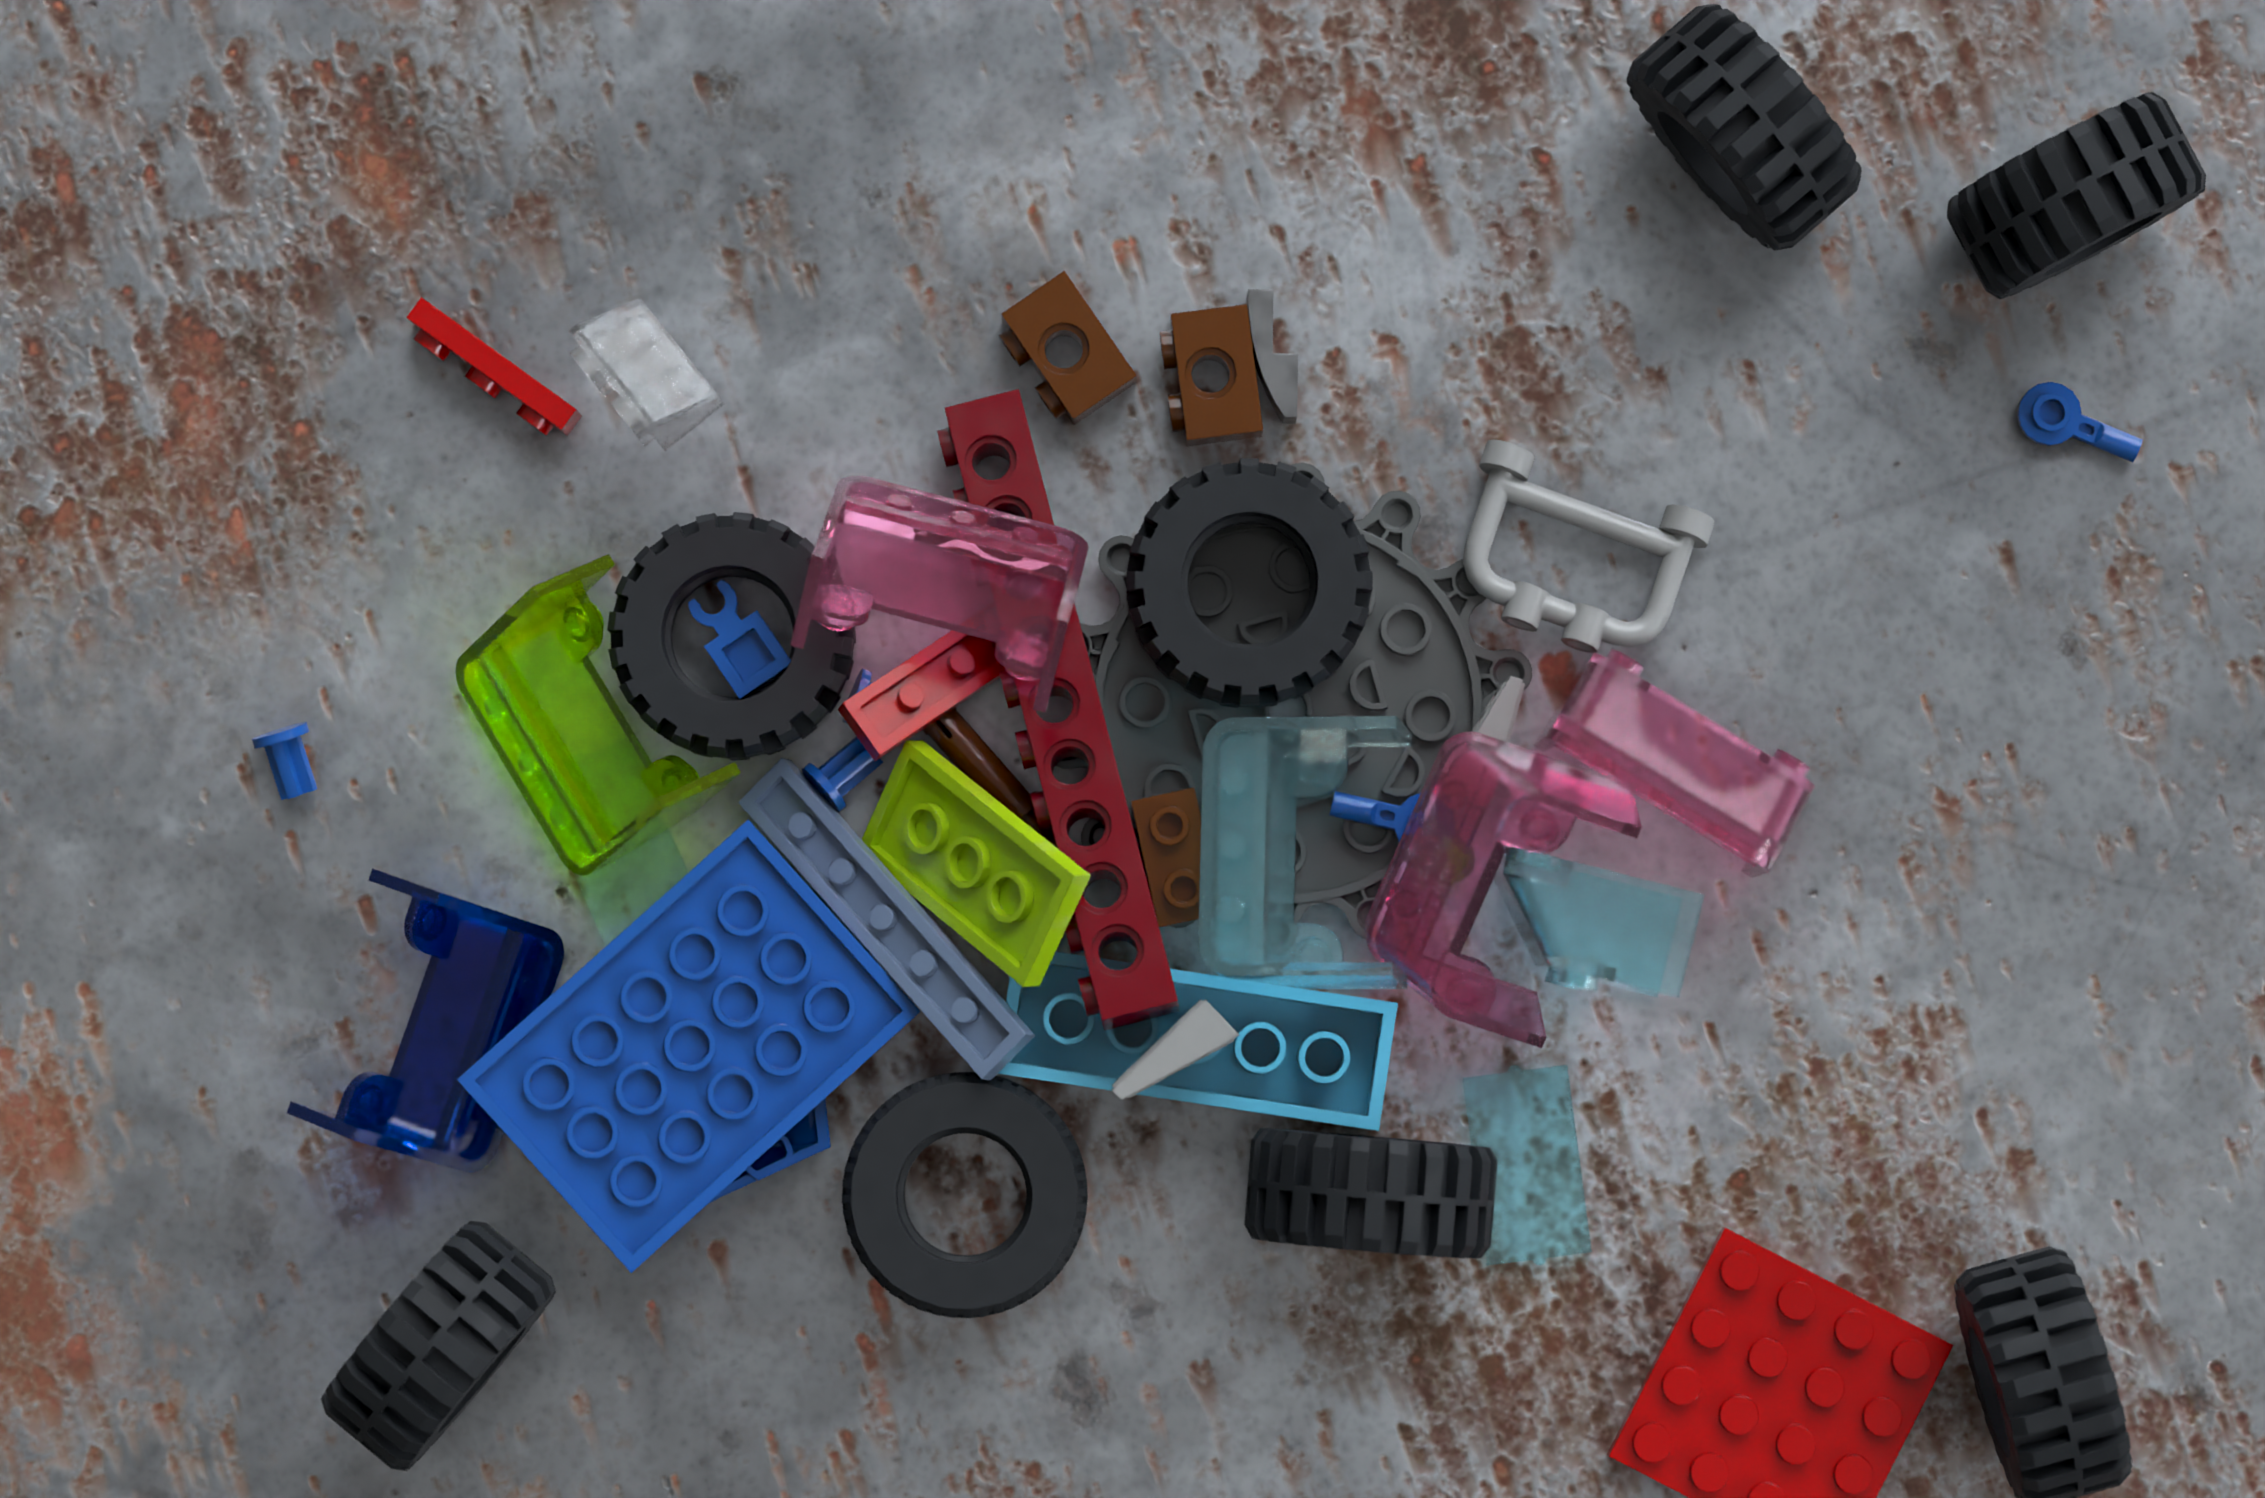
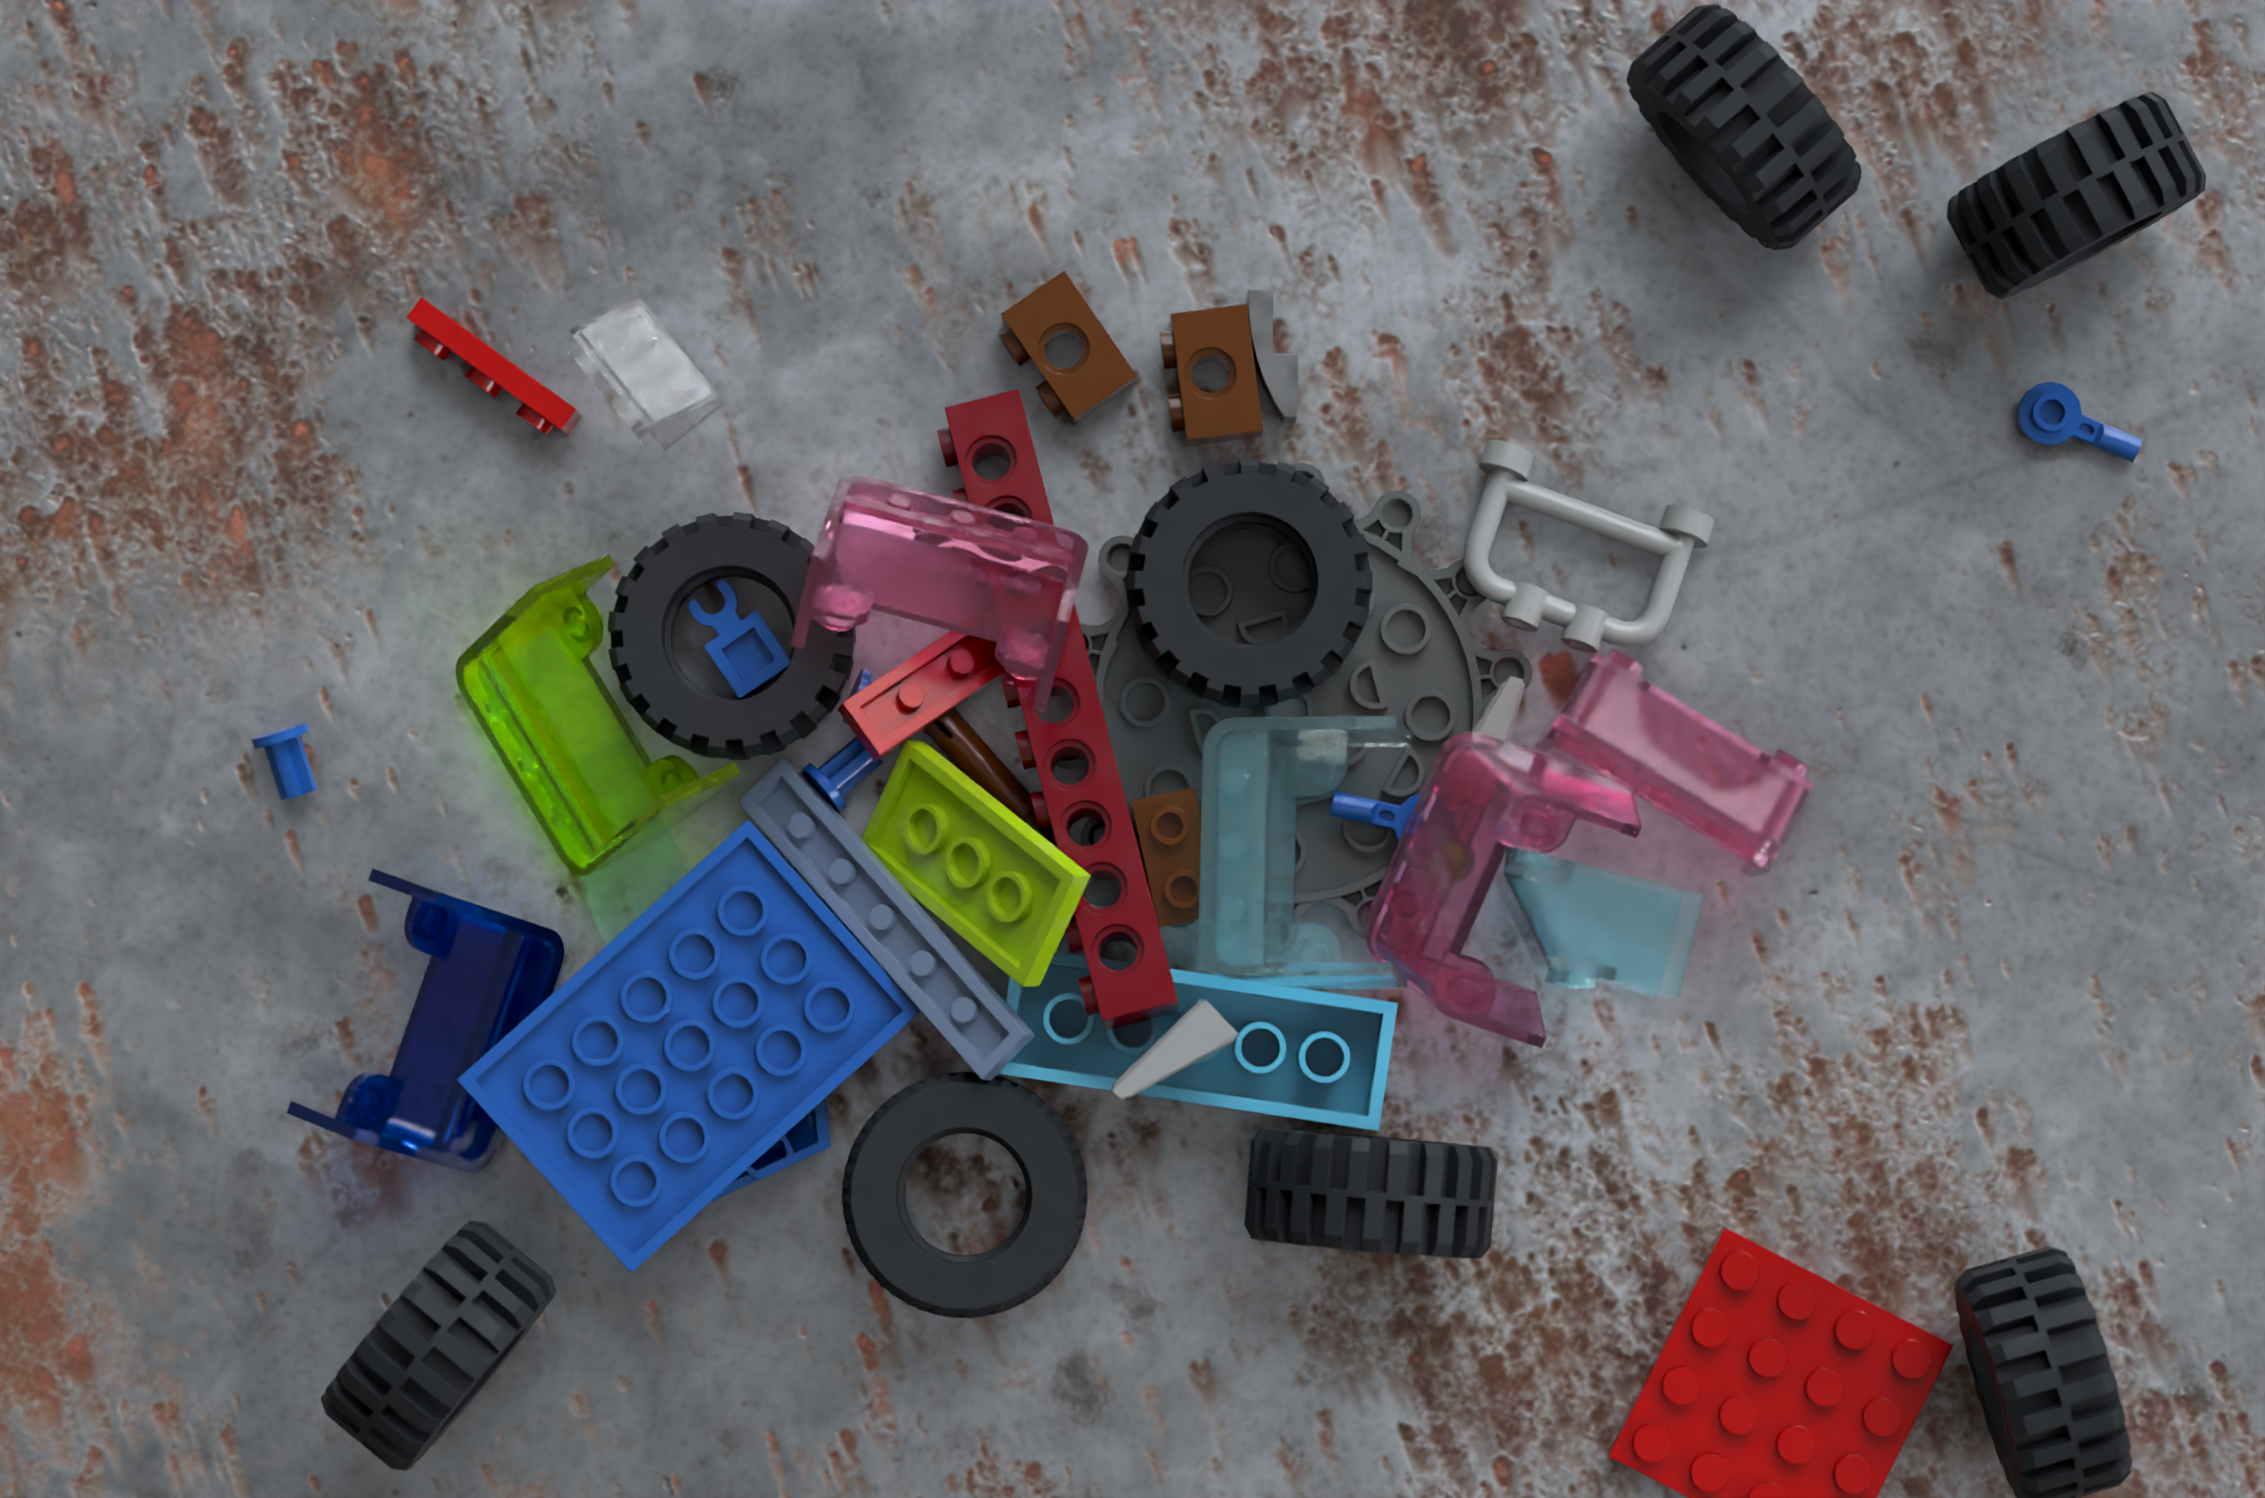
(1539, 1174): clear light blue piece -> none

